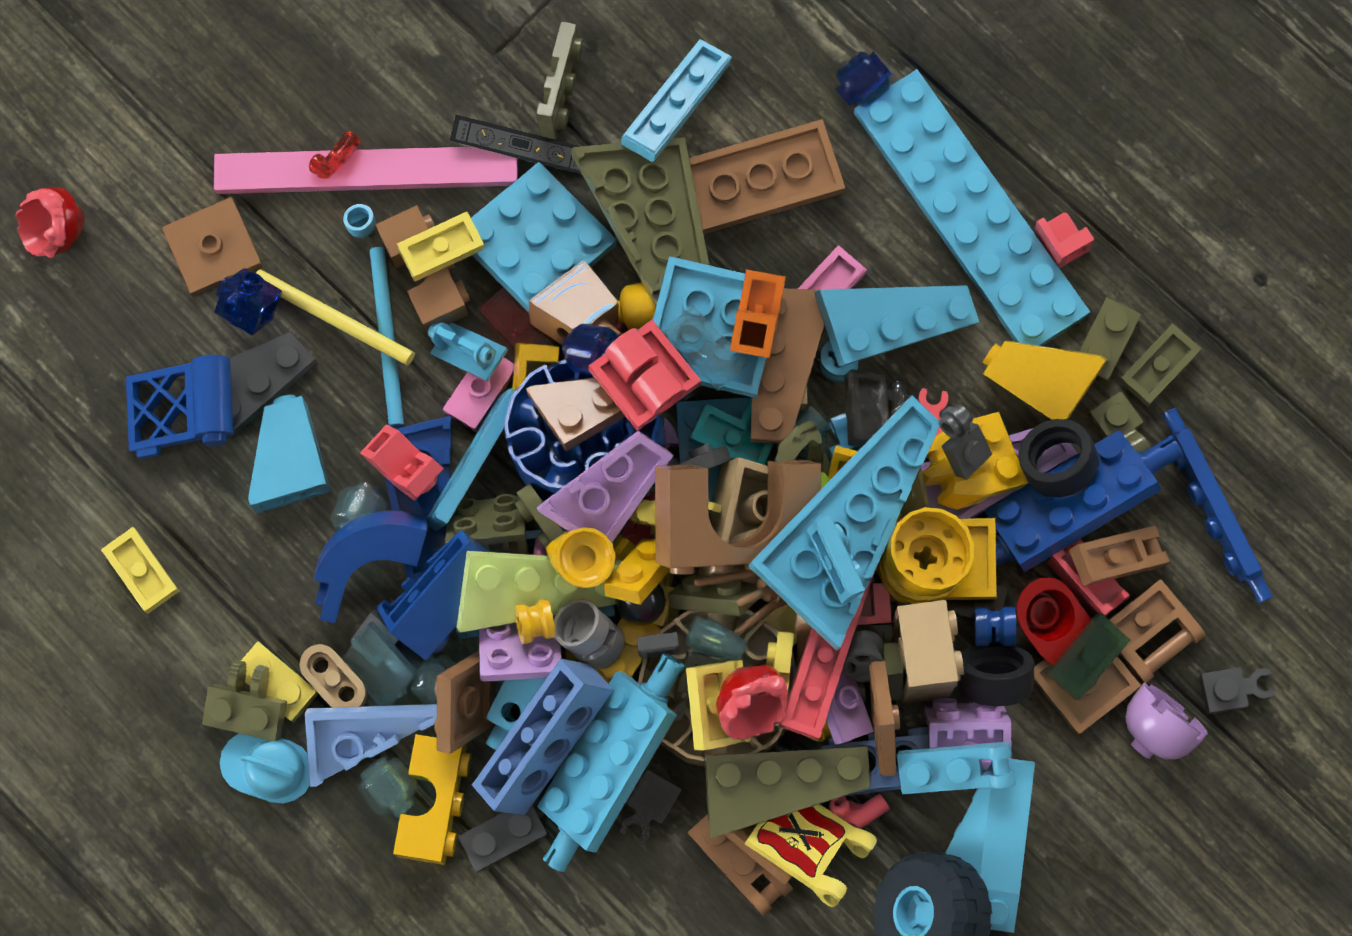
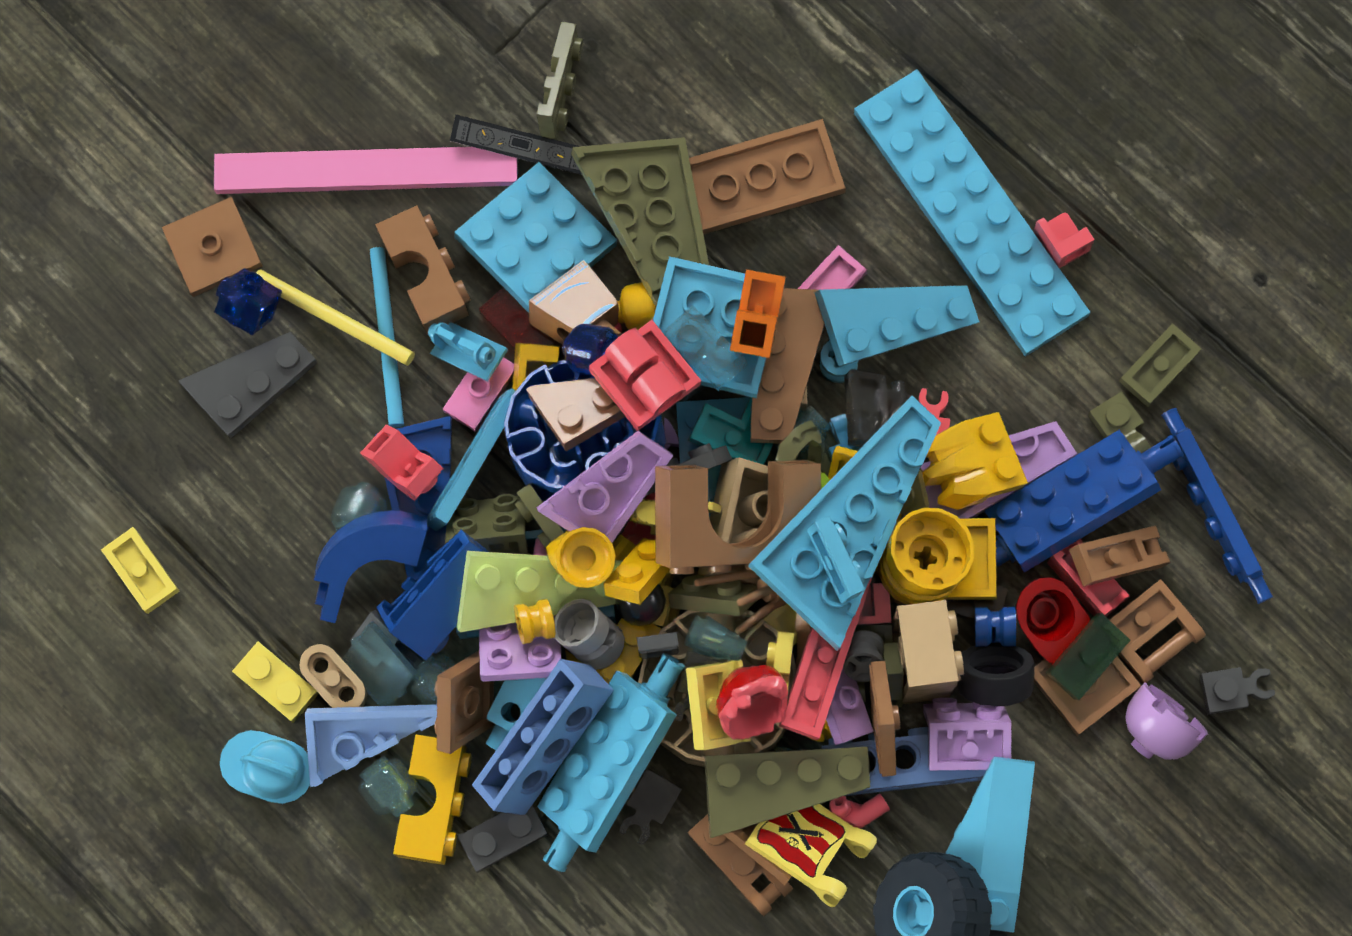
(49, 221): coral hair -> none
(206, 401): blue piece -> none
(245, 711): olive hinge -> none
(287, 457): medium azure slope -> none
(336, 158): clear red arm -> none
(359, 220): medium azure hinge -> none
(440, 246): light yellow plate -> none
(676, 100): medium azure tile -> none
(863, 79): clear blue head -> none
(954, 768): medium azure plate -> none
(967, 445): dark grey plate -> none
(1043, 376): yellow slope -> none
(1073, 478): black tyre -> none
(1110, 335): olive plate -> none

